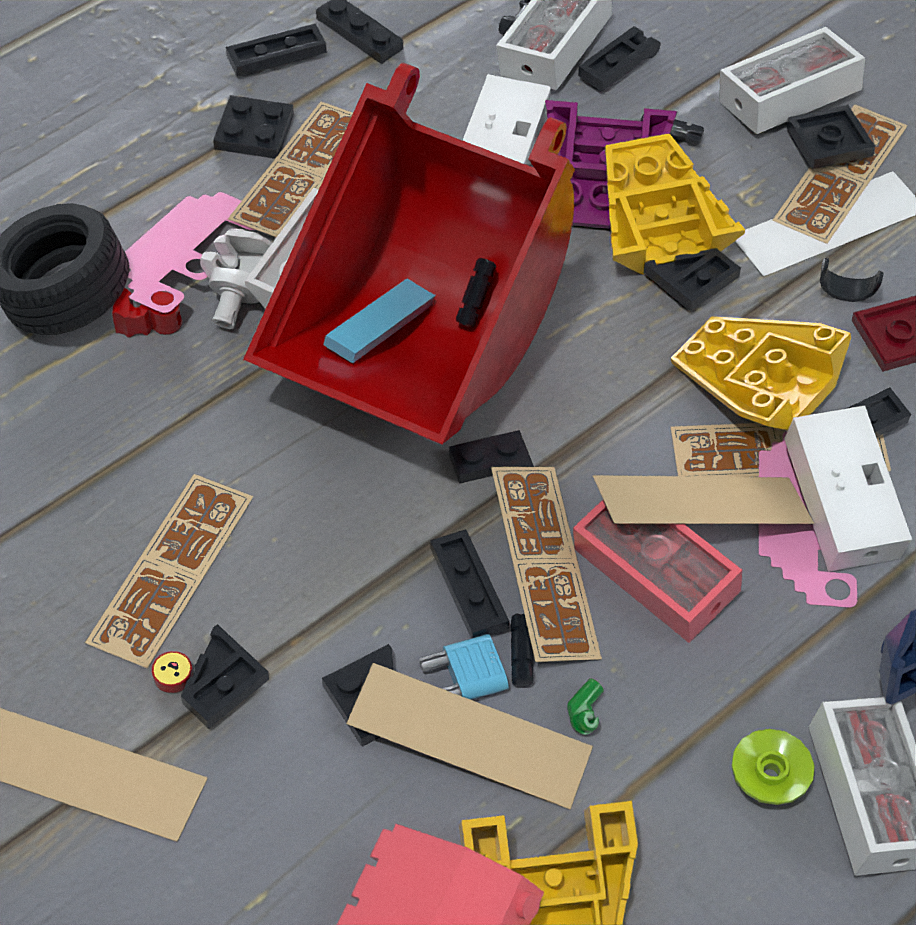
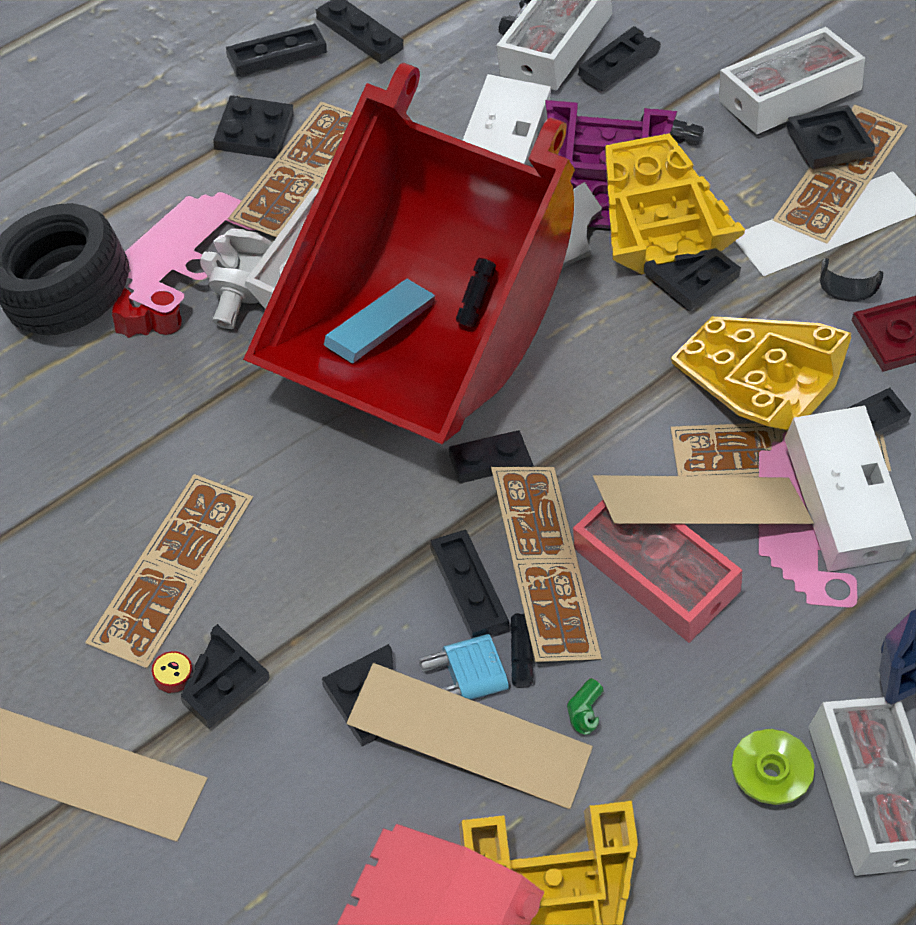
(585, 211): none -> light grey tile

